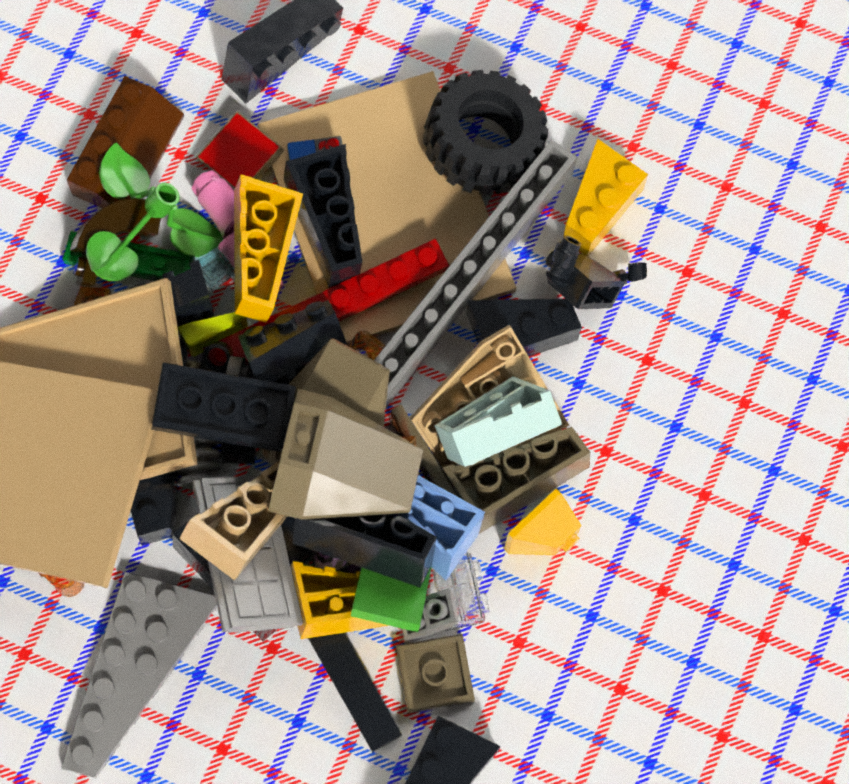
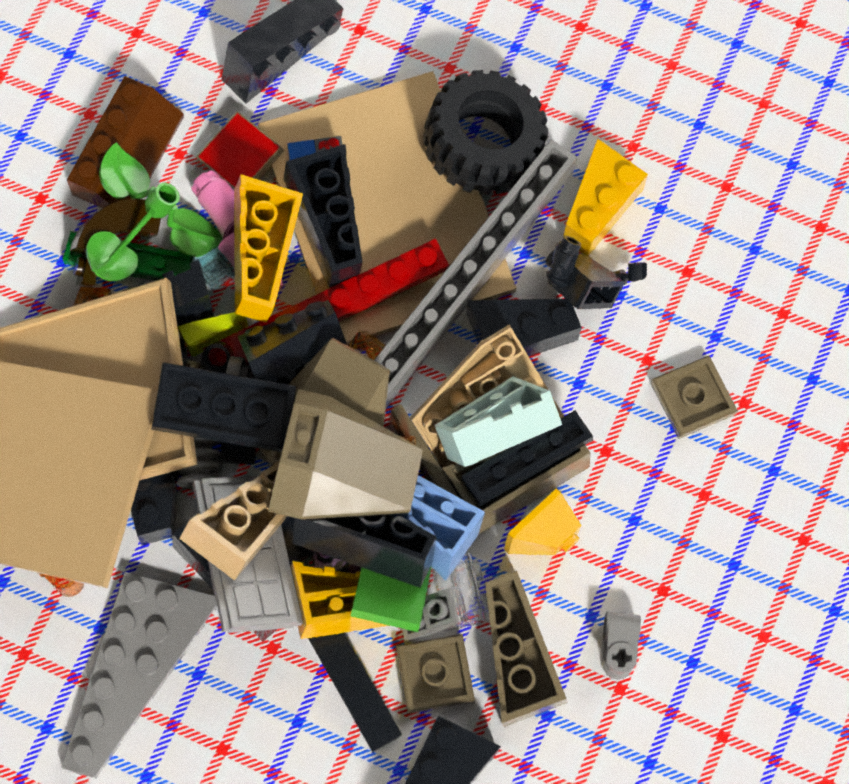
(522, 661): none -> dark tan wedge
(526, 459): none -> black tile
(620, 638): none -> light grey piece
(693, 397): none -> dark tan tile

